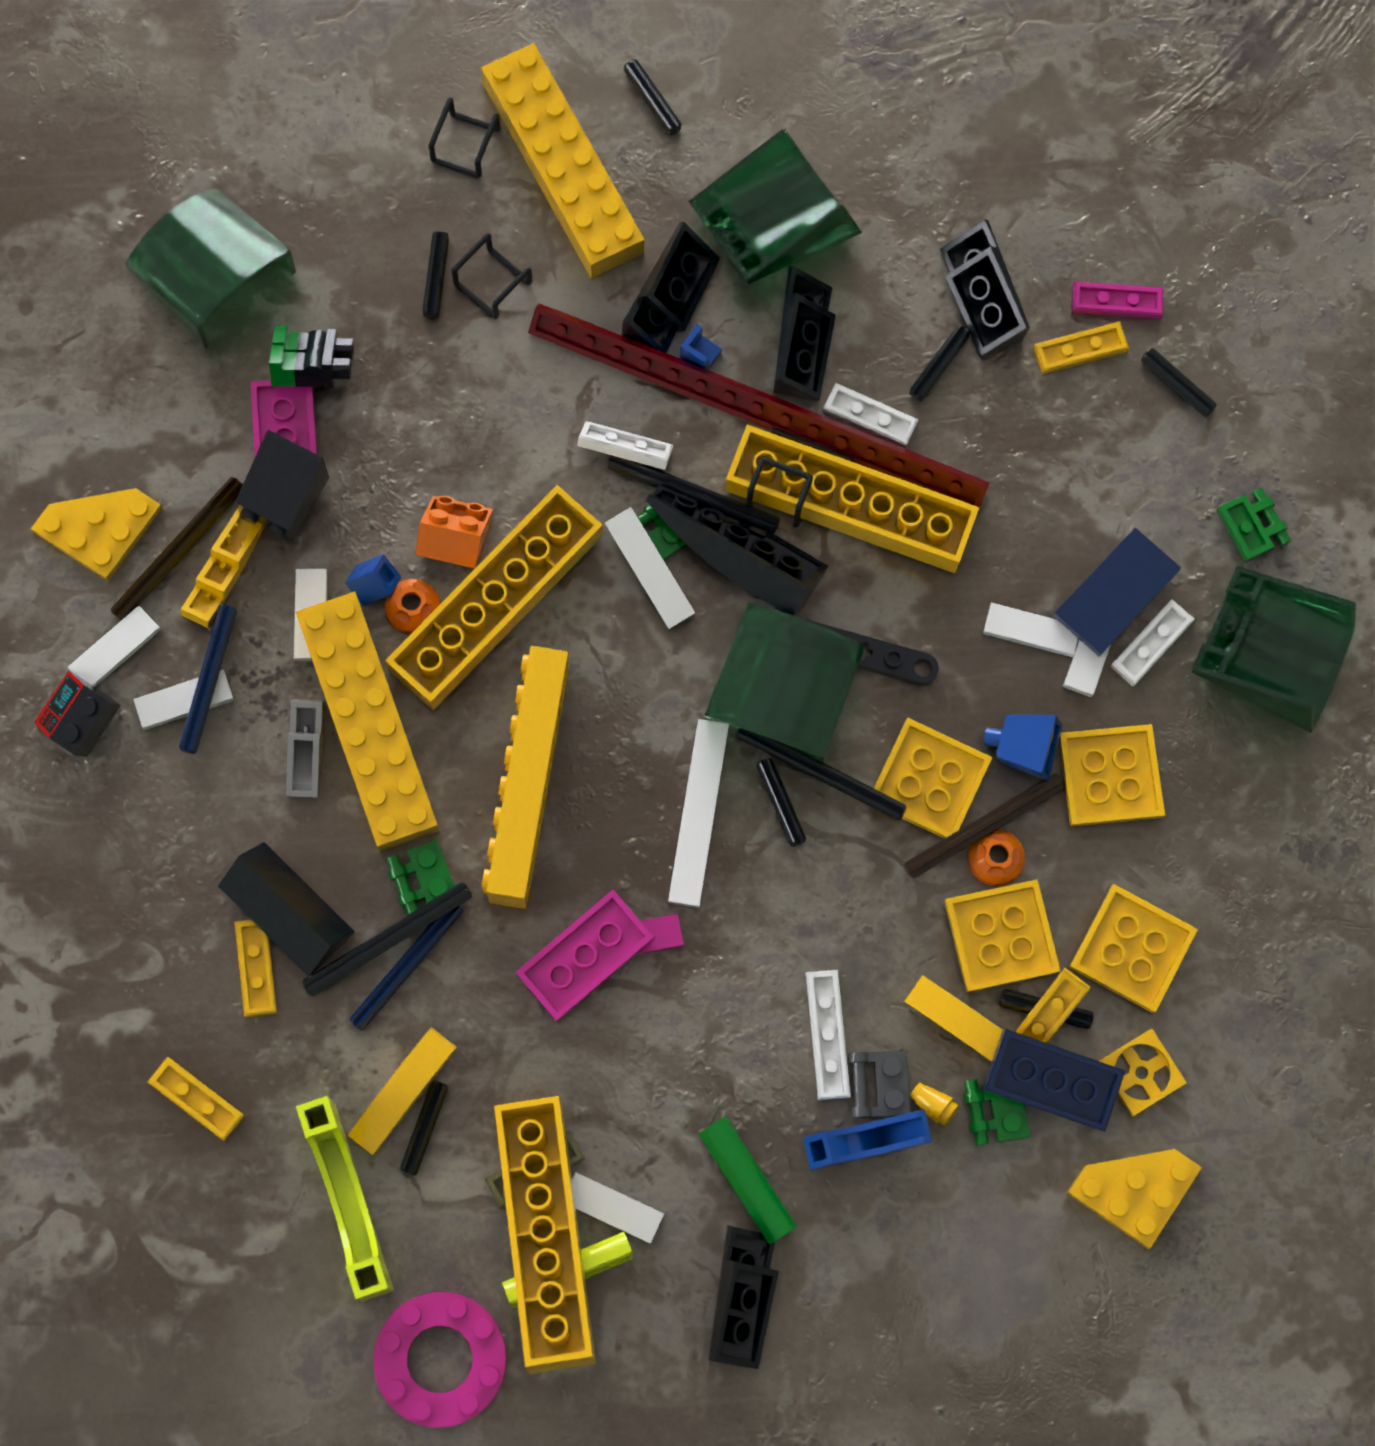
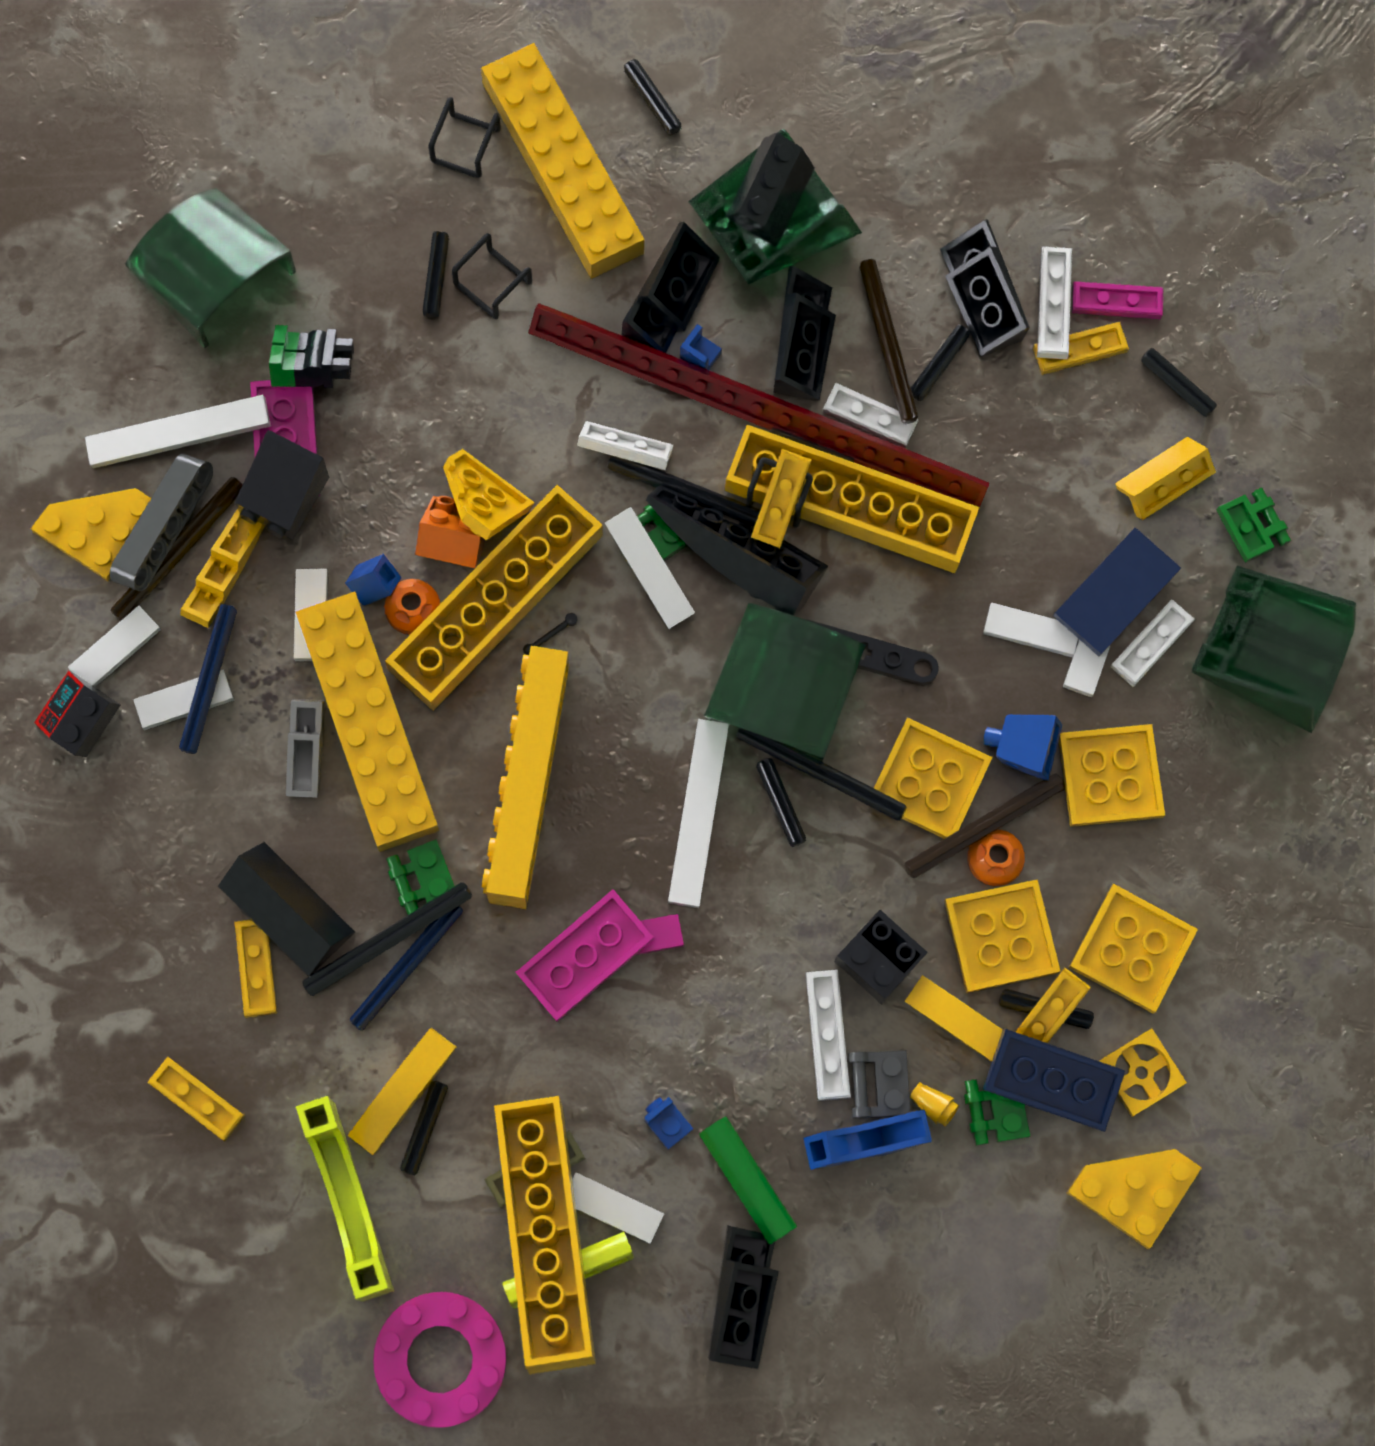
(161, 522): none -> dark grey beam
(177, 431): none -> white tile
(483, 497): none -> yellow plate
(570, 620): none -> black hinge
(667, 1122): none -> blue bracket
(771, 188): none -> black slope
(781, 498): none -> yellow tile
(880, 956): none -> black slope
(888, 341): none -> dark brown axle
(1054, 303): none -> white tile
(1167, 477): none -> yellow panel

